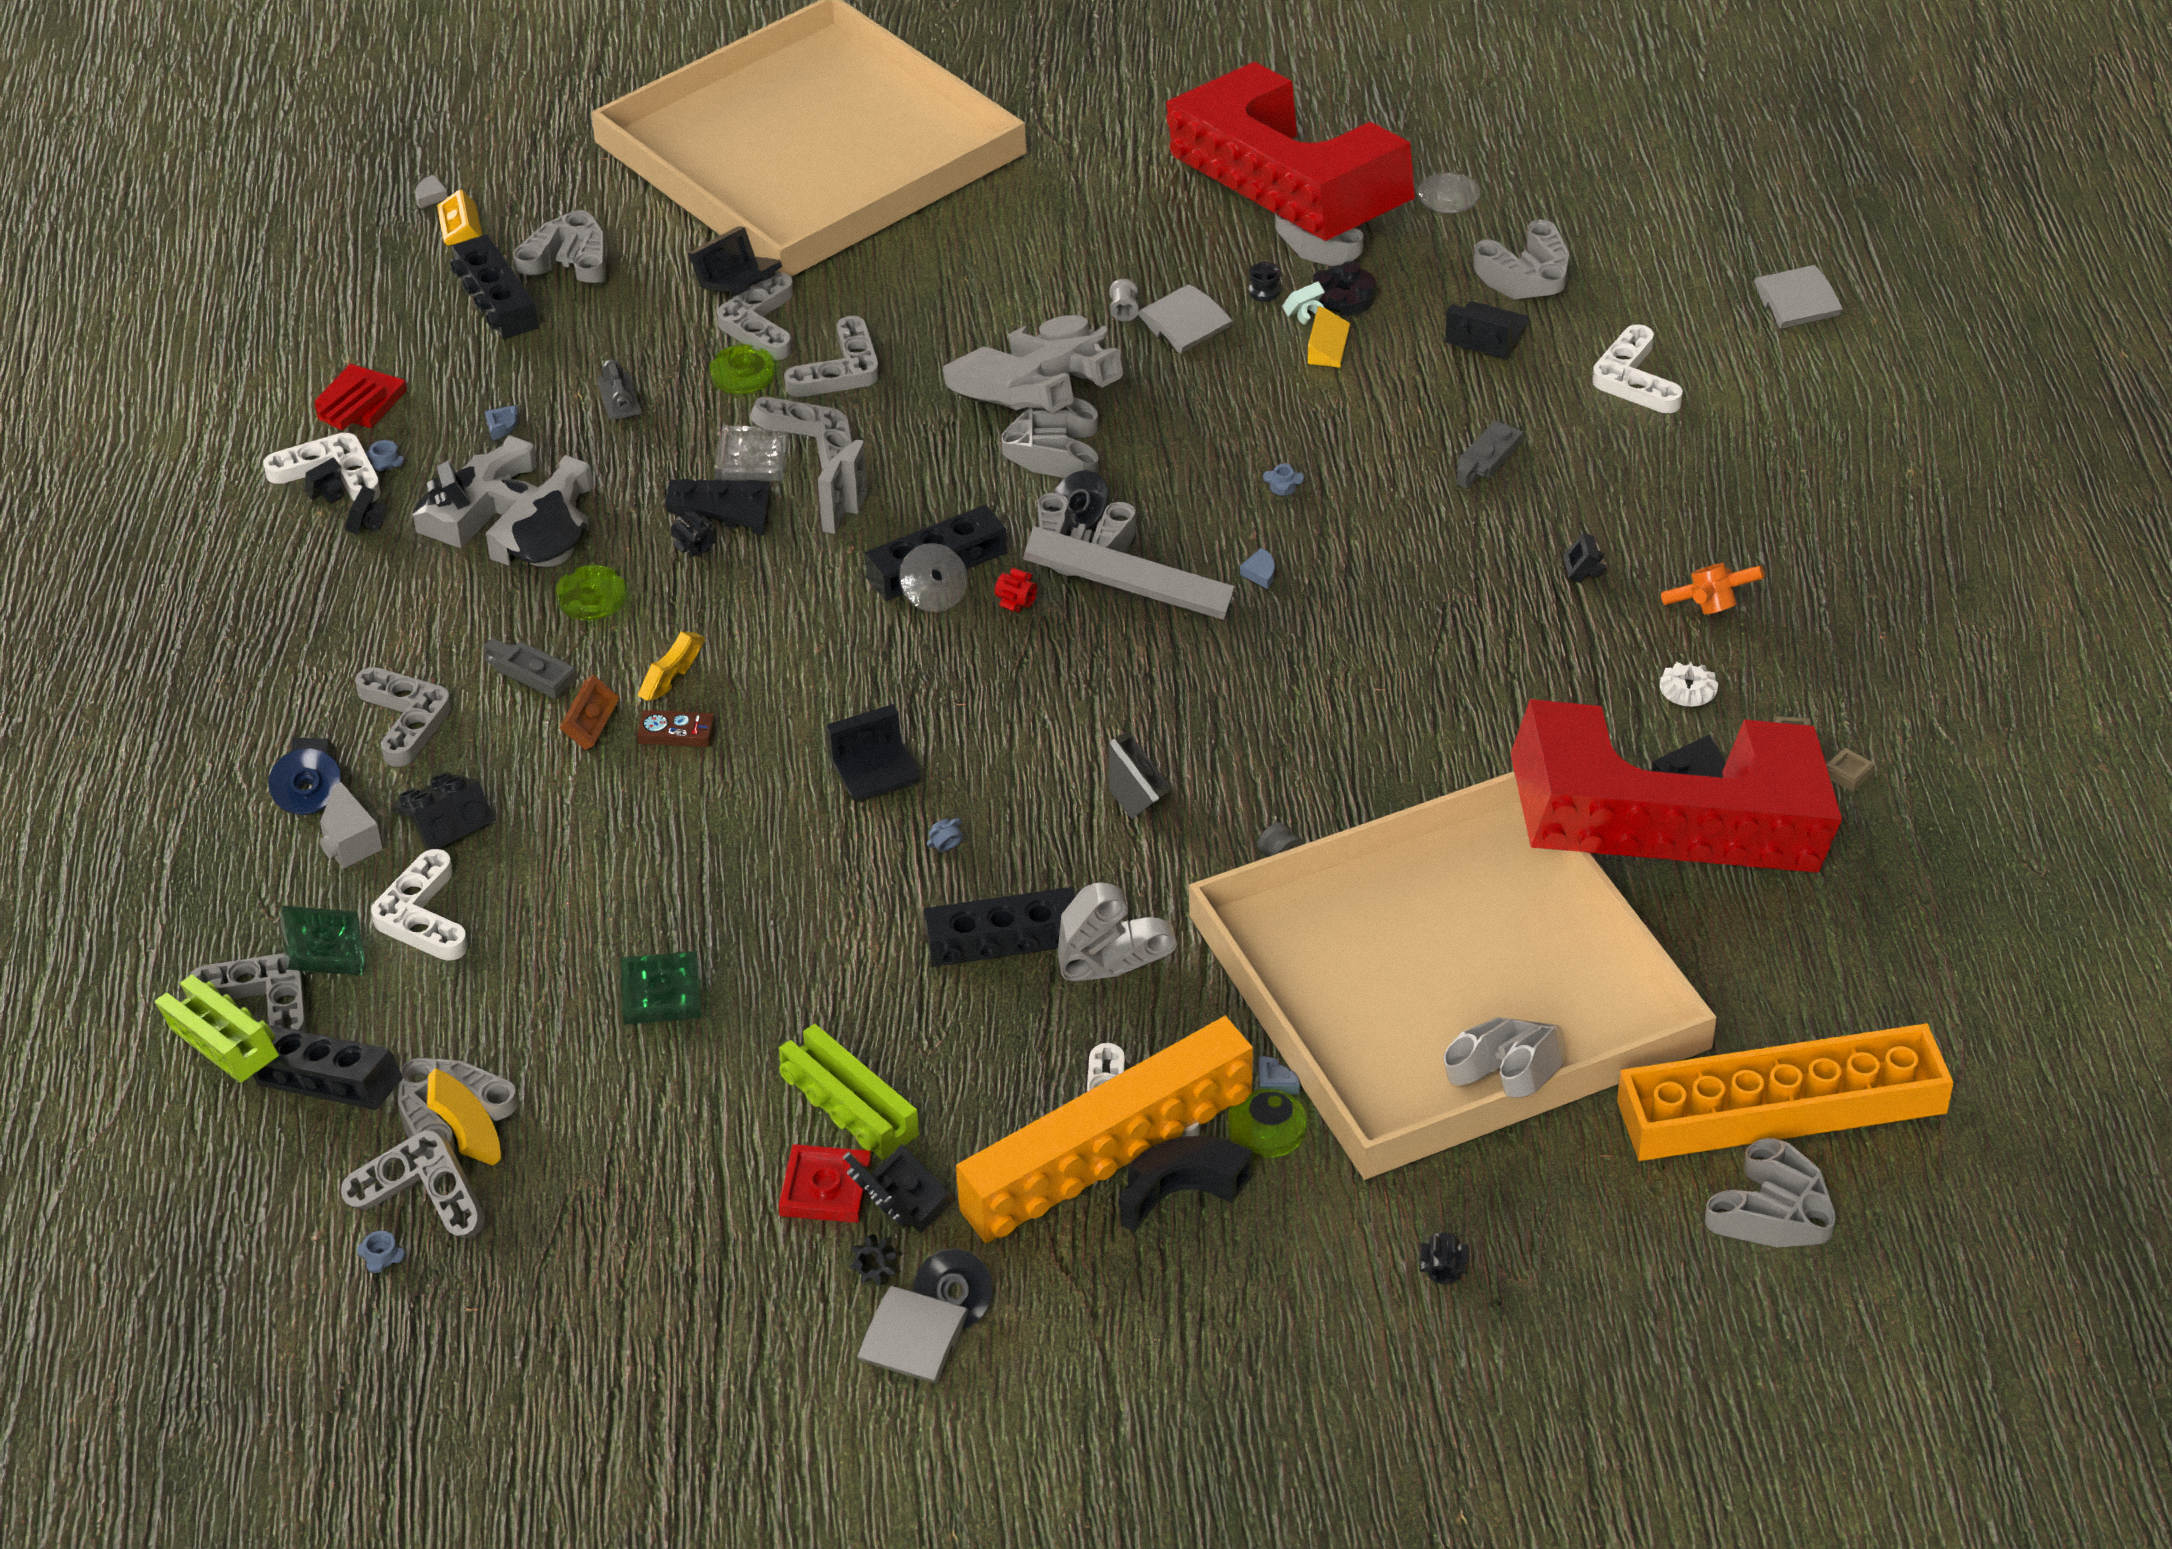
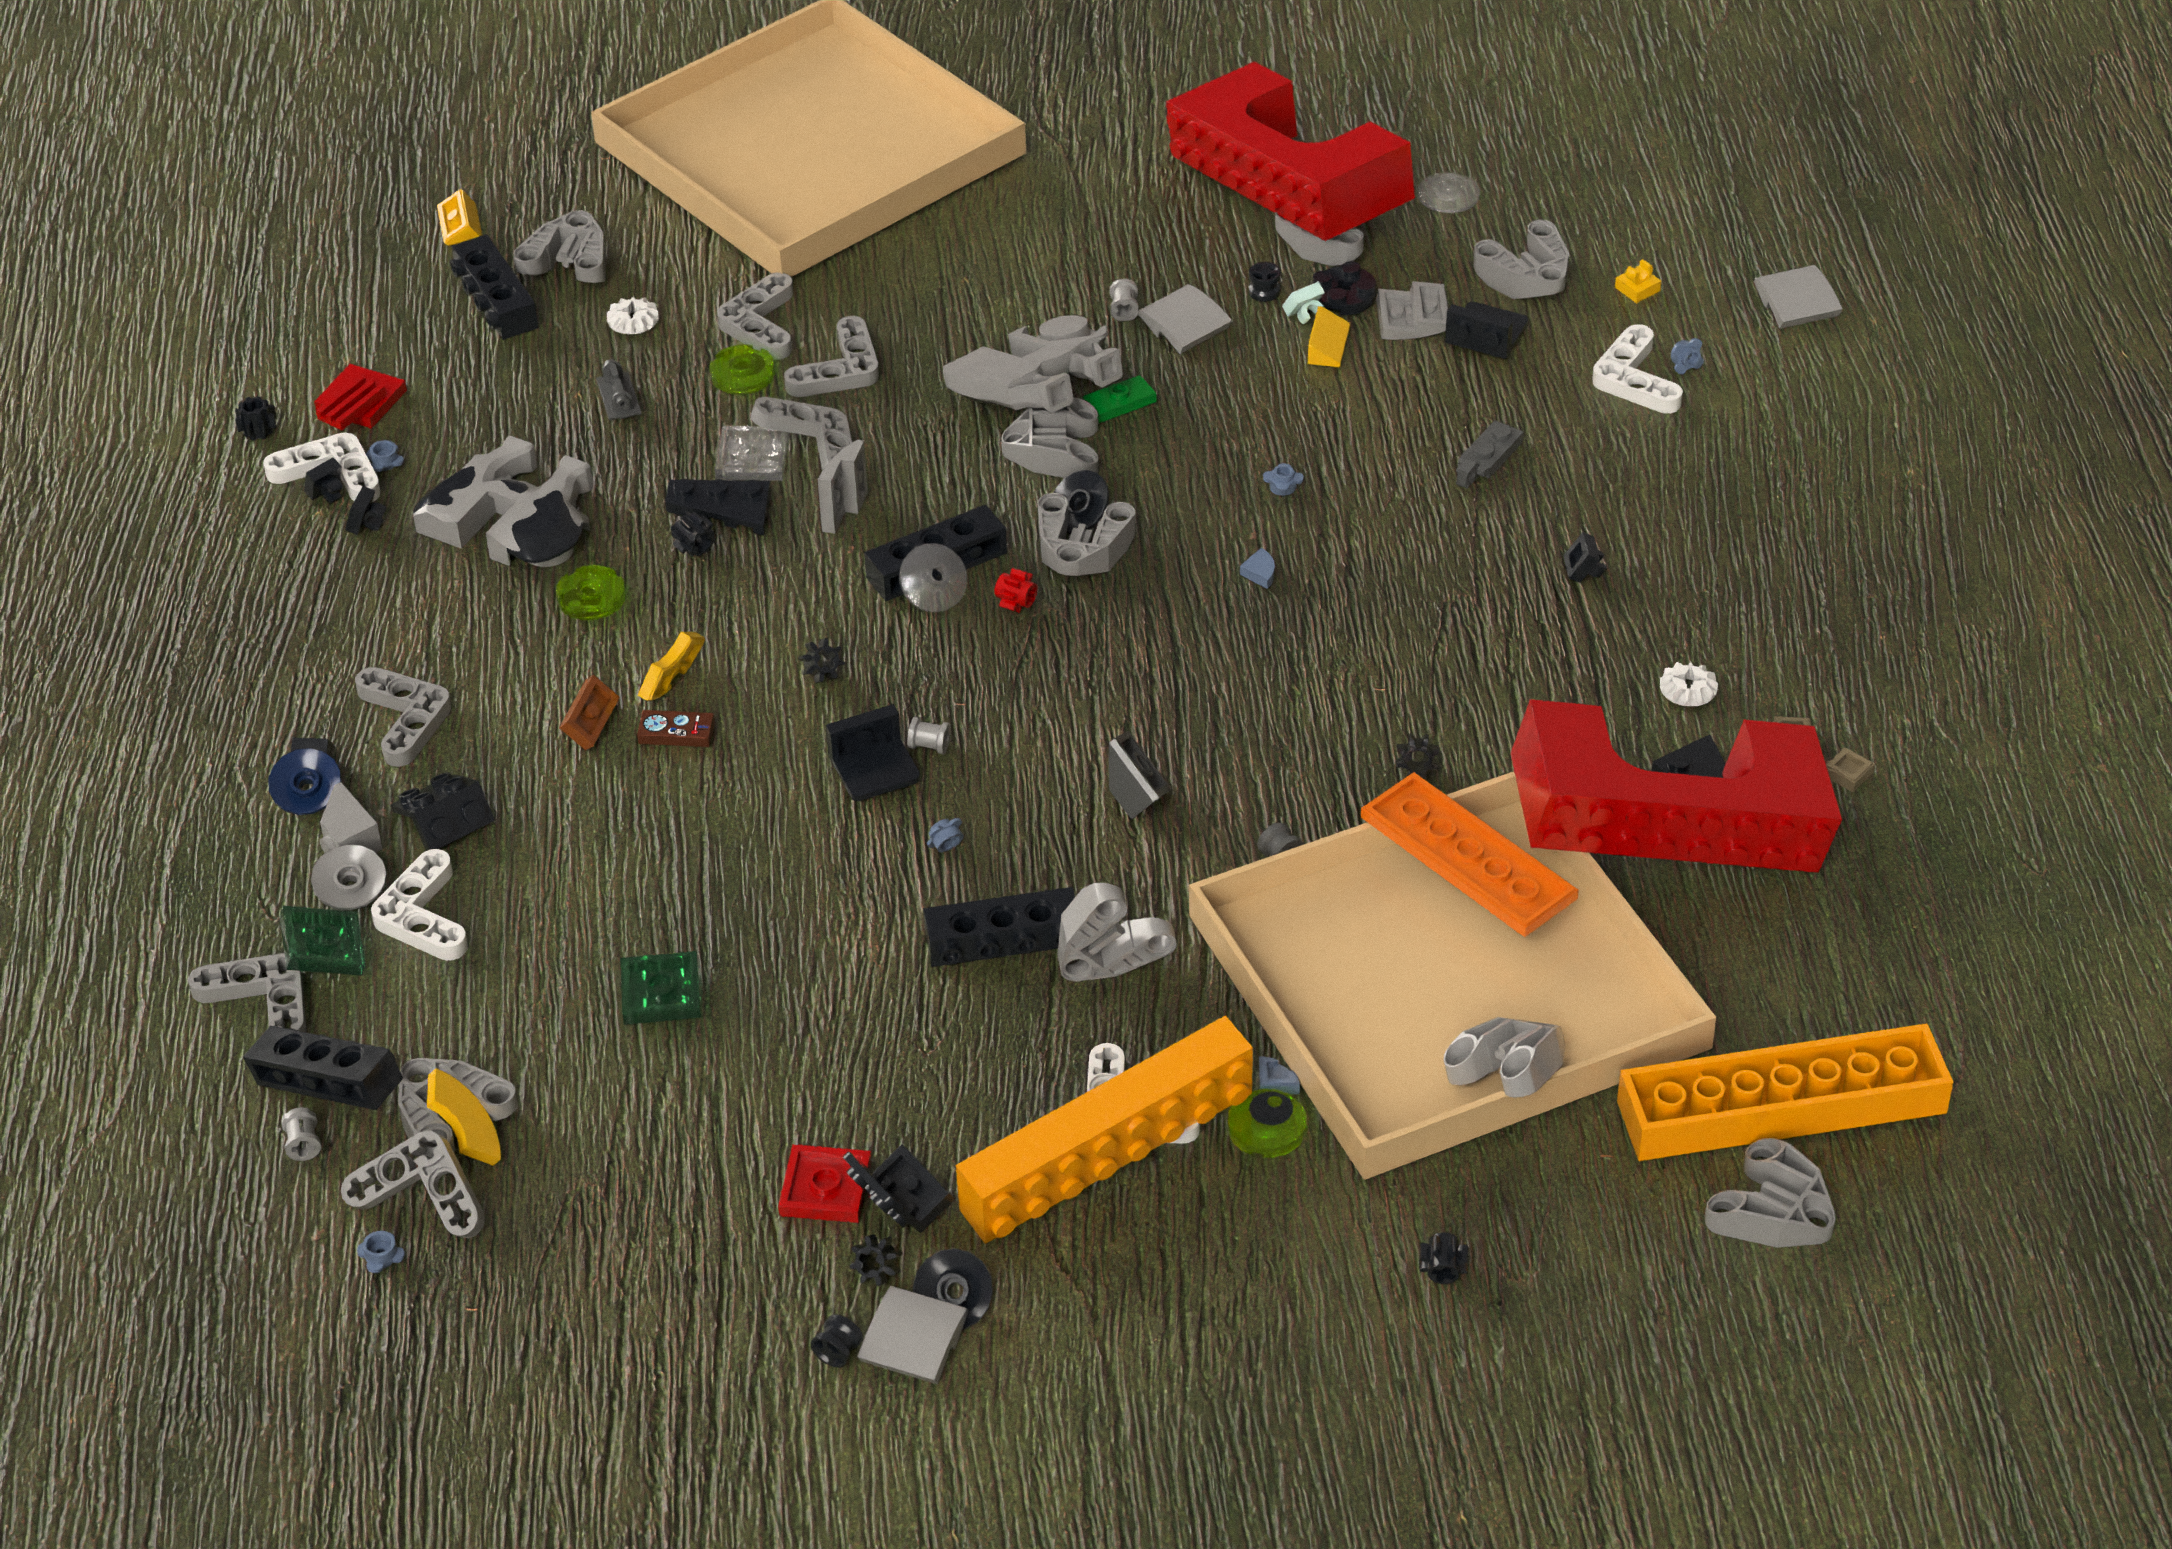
(219, 1028): lime brick -> none
(255, 418): none -> black gear
(296, 1134): none -> light grey bush
(345, 865): none -> light grey dish
(430, 192): light grey tile -> none
(450, 486): black tile -> none
(502, 421): sand blue tile -> none
(530, 666): dark grey hinge -> none
(644, 319): none -> white gear
(730, 263): black bracket -> none
(829, 664): none -> black gear
(836, 1340): none -> black wheel
(849, 1092): lime brick -> none
(929, 735): none -> light grey bush
(1121, 398): none -> green plate
(1128, 572): light grey tile -> none
(1180, 1165): black arch -> none
(1412, 312): none -> light grey slope
(1418, 744): none -> black gear
(1469, 854): none -> orange tile
(1638, 282): none -> yellow tile
(1682, 350): none -> sand blue plate
(1713, 587): orange bar -> none

